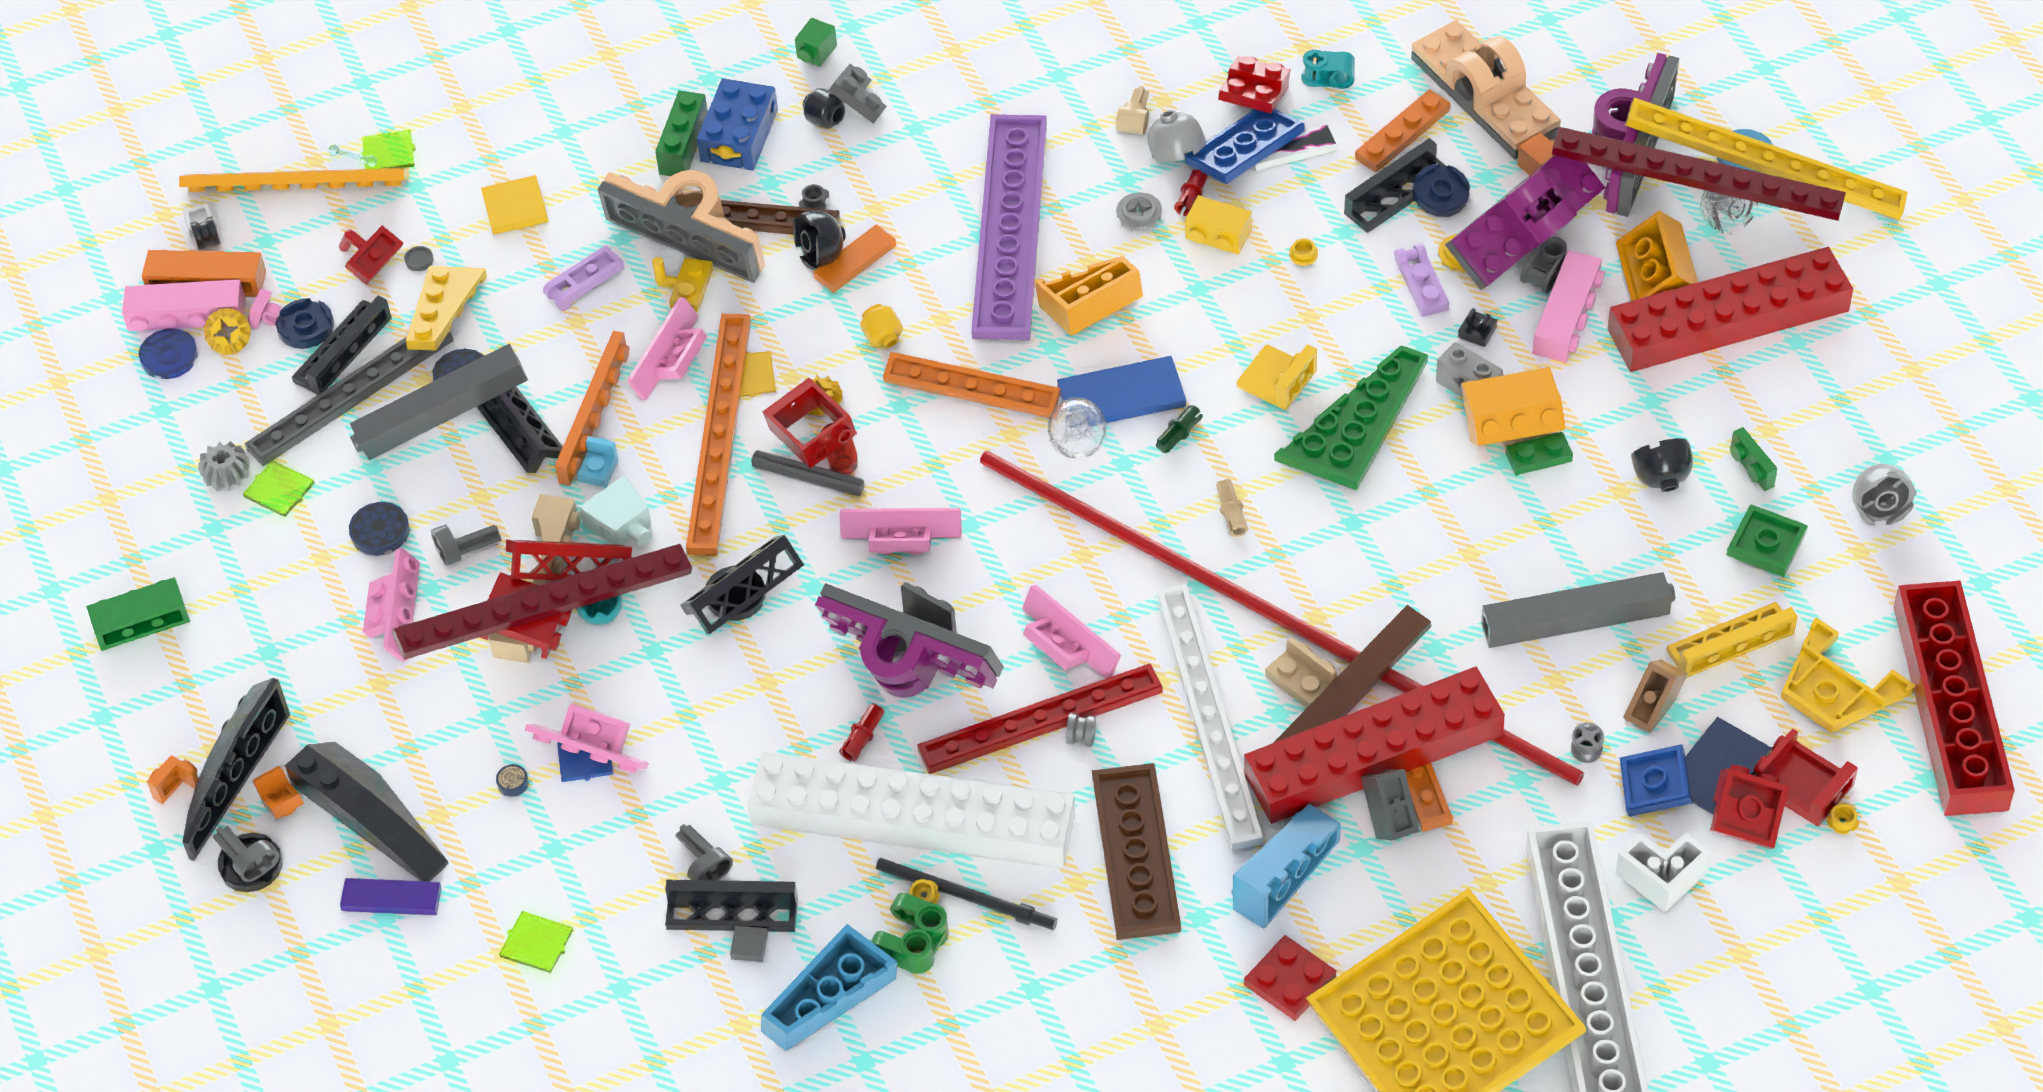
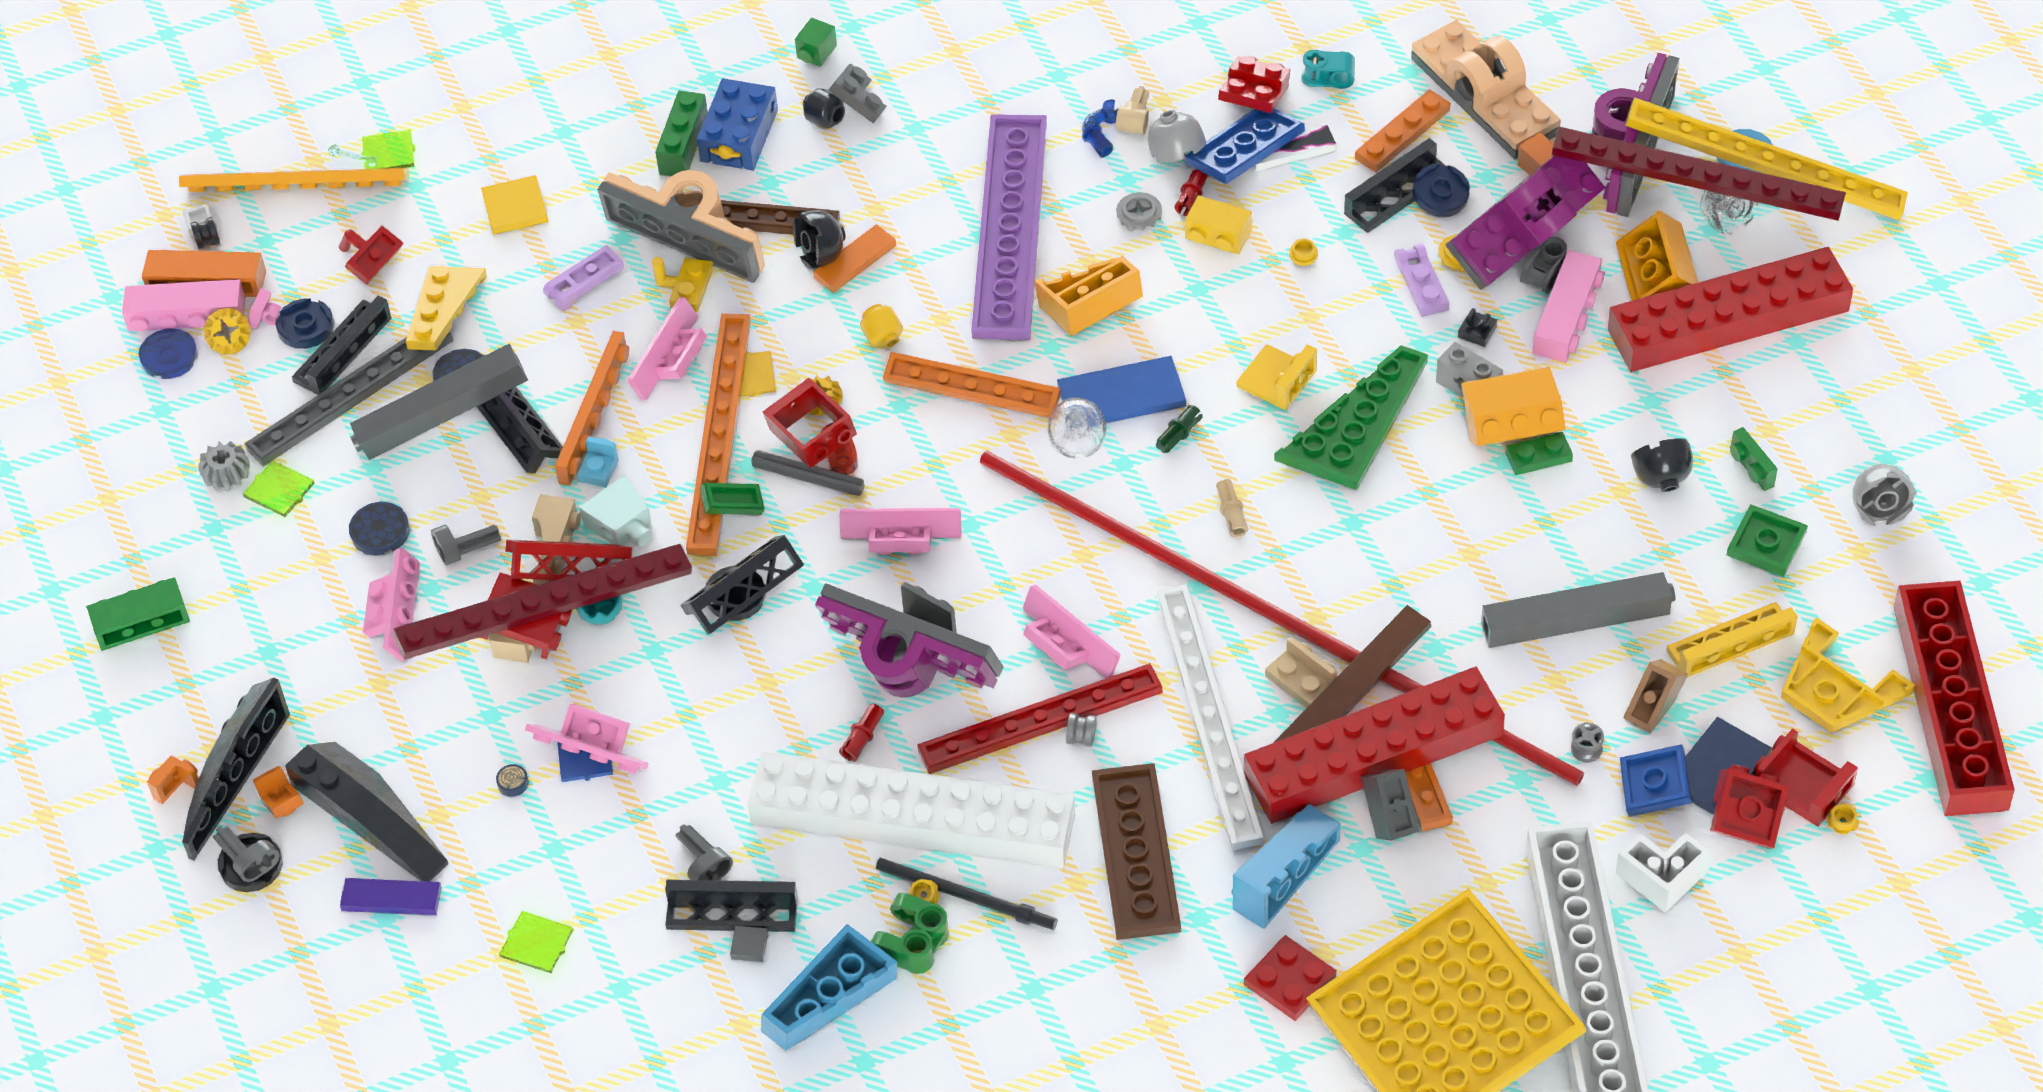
(418, 258): dark grey piece -> none
(732, 498): none -> green tile
(814, 197): dark grey plate -> none
(1093, 131): none -> clear blue piece

